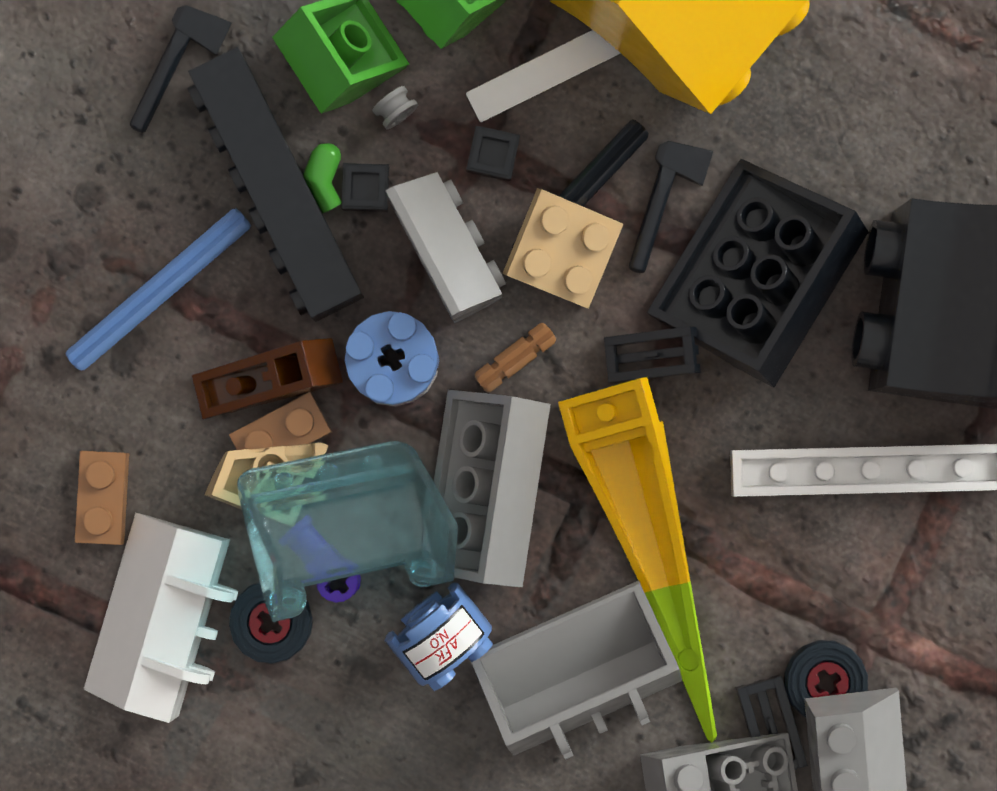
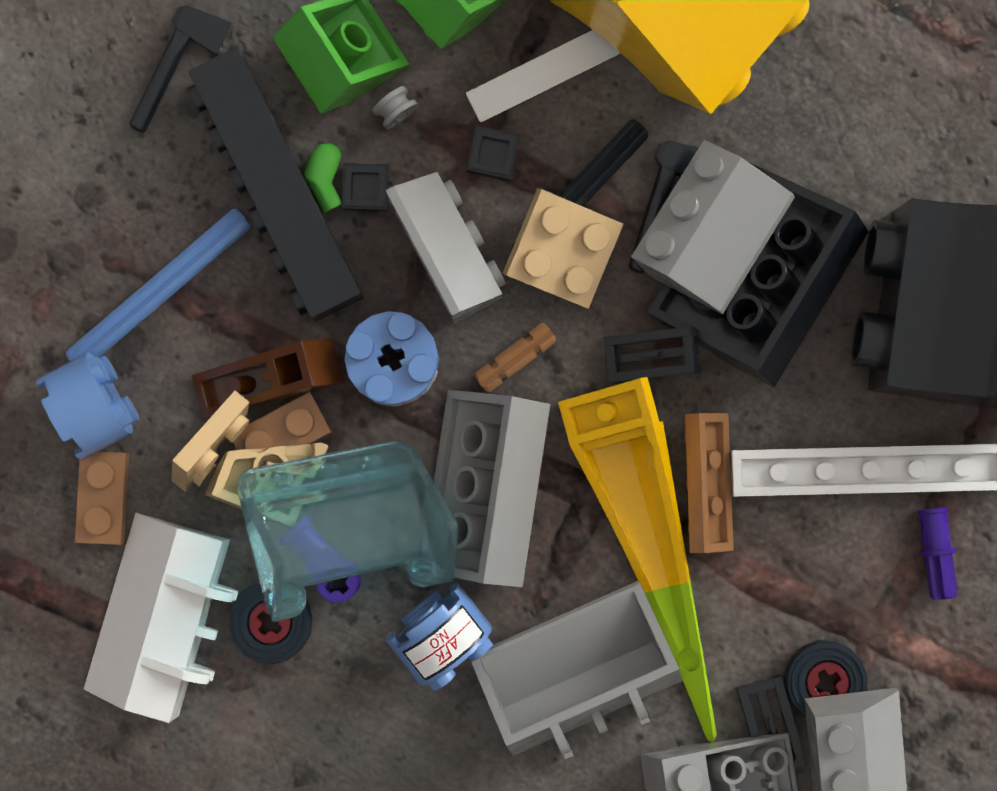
(87, 404): none -> medium blue brick
(197, 459): none -> tan plate
(709, 482): none -> medium nougat plate
(712, 227): none -> light grey slope
(938, 553): none -> dark purple axle

